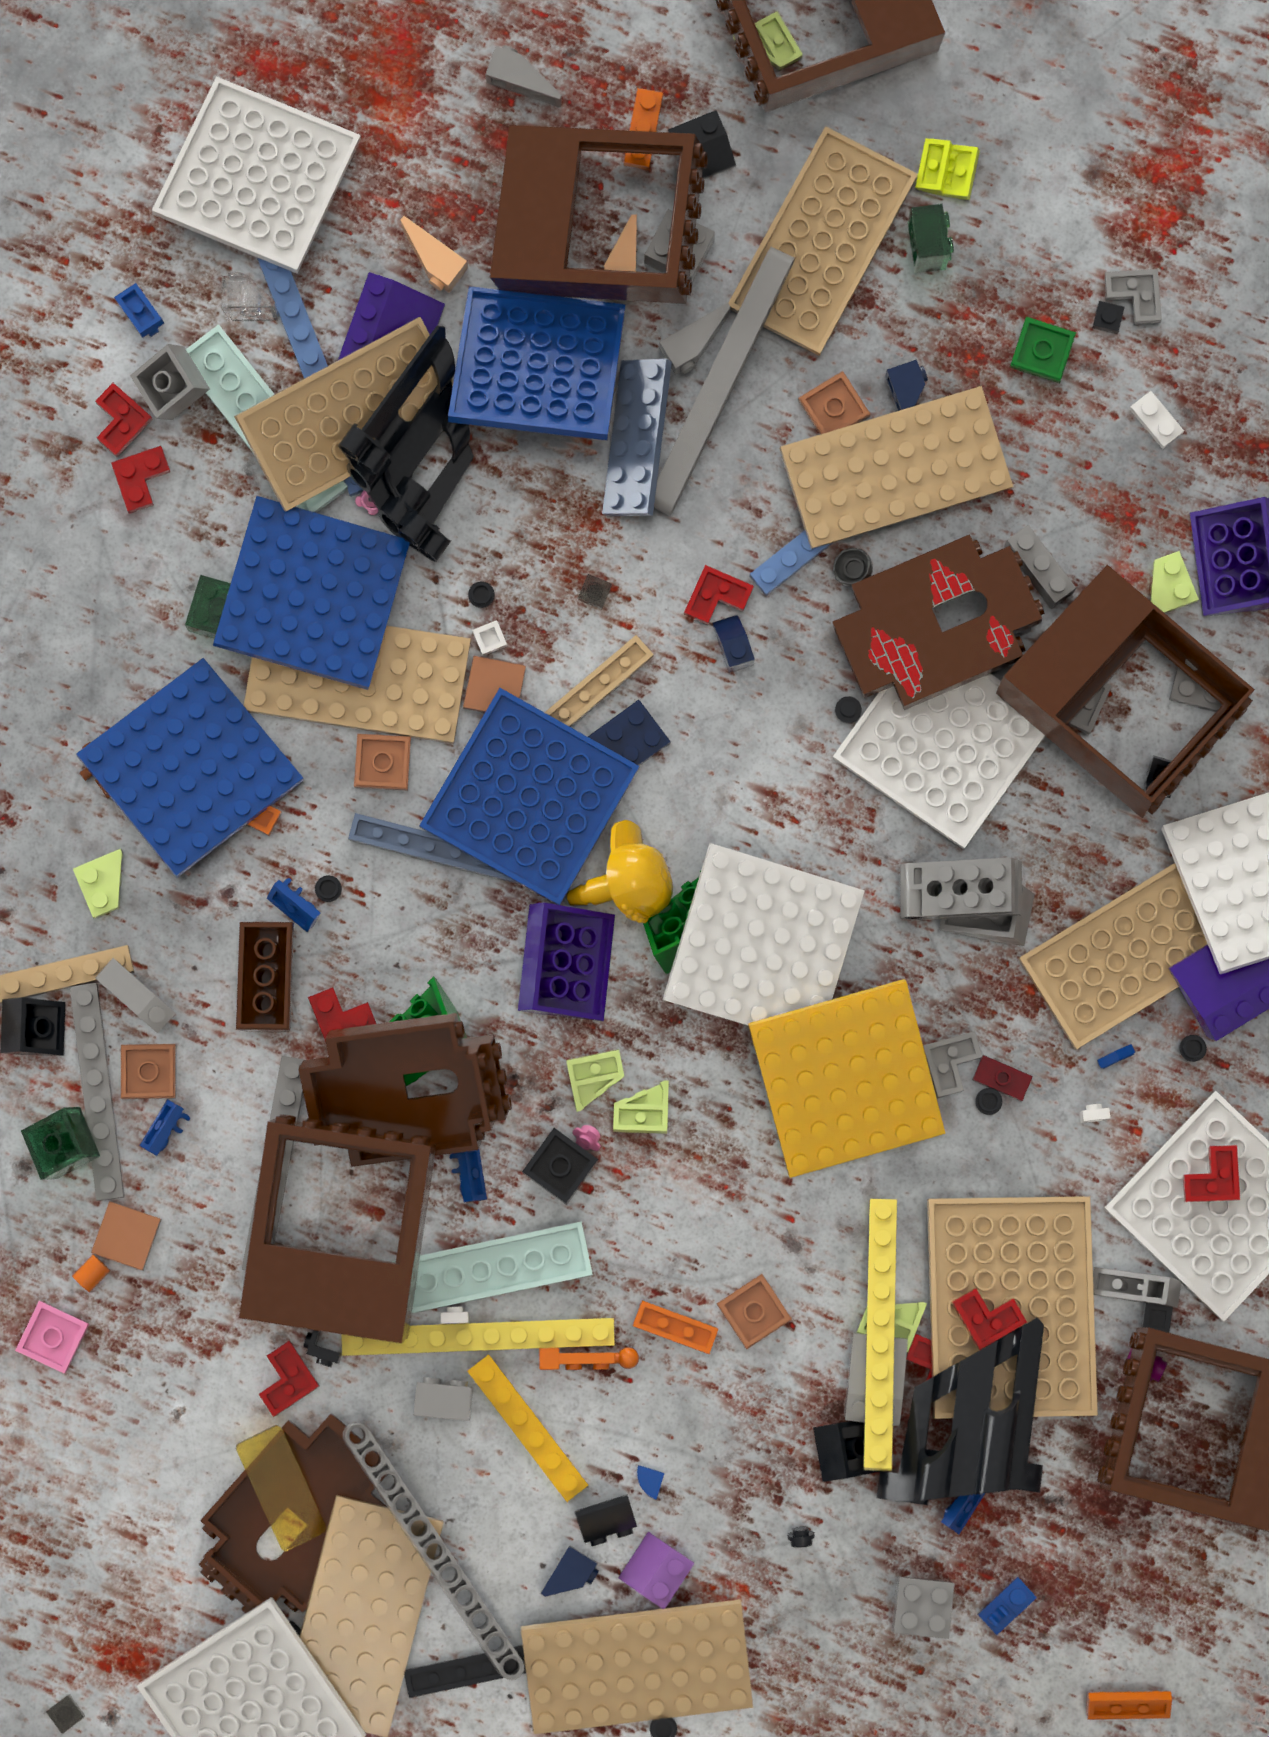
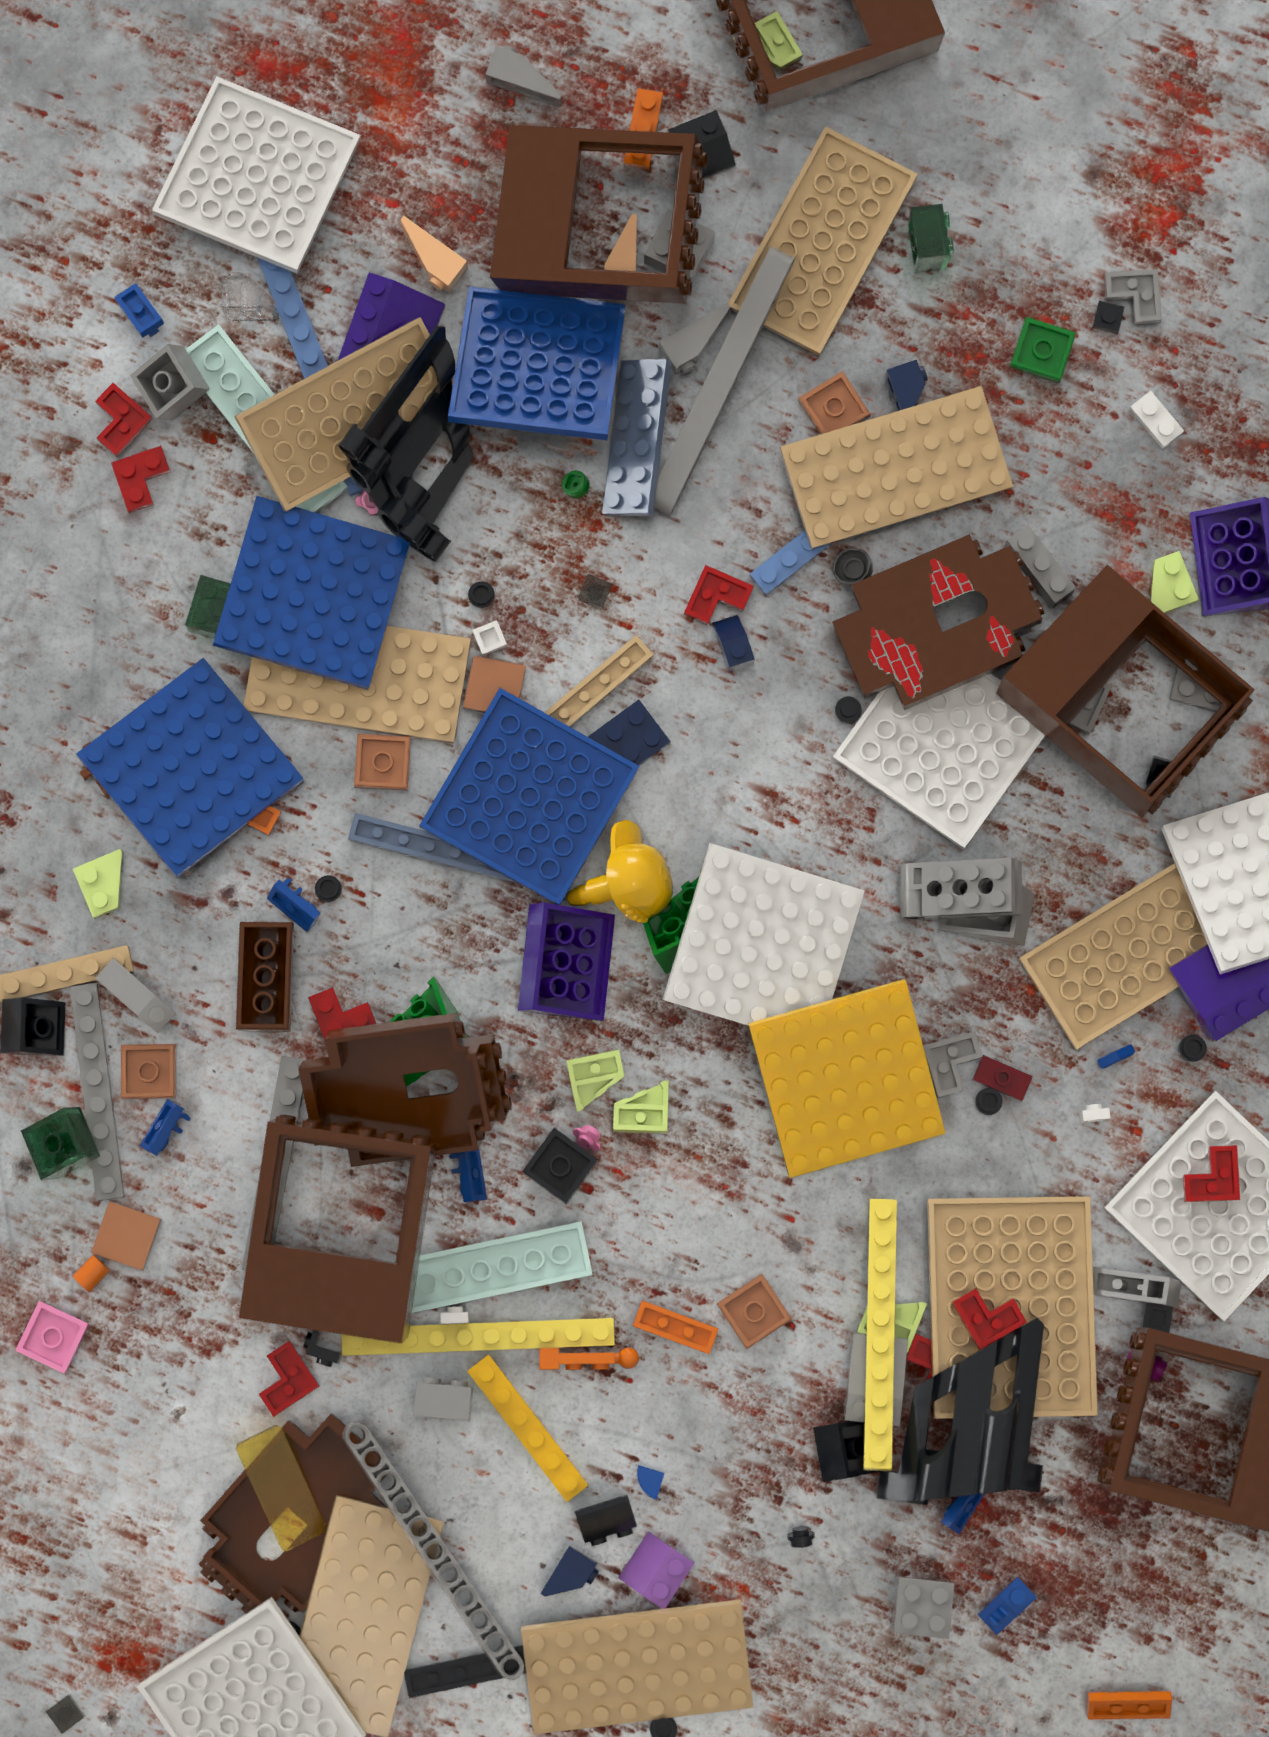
(575, 484): none -> green tile
(947, 169): neon yellow slope -> none

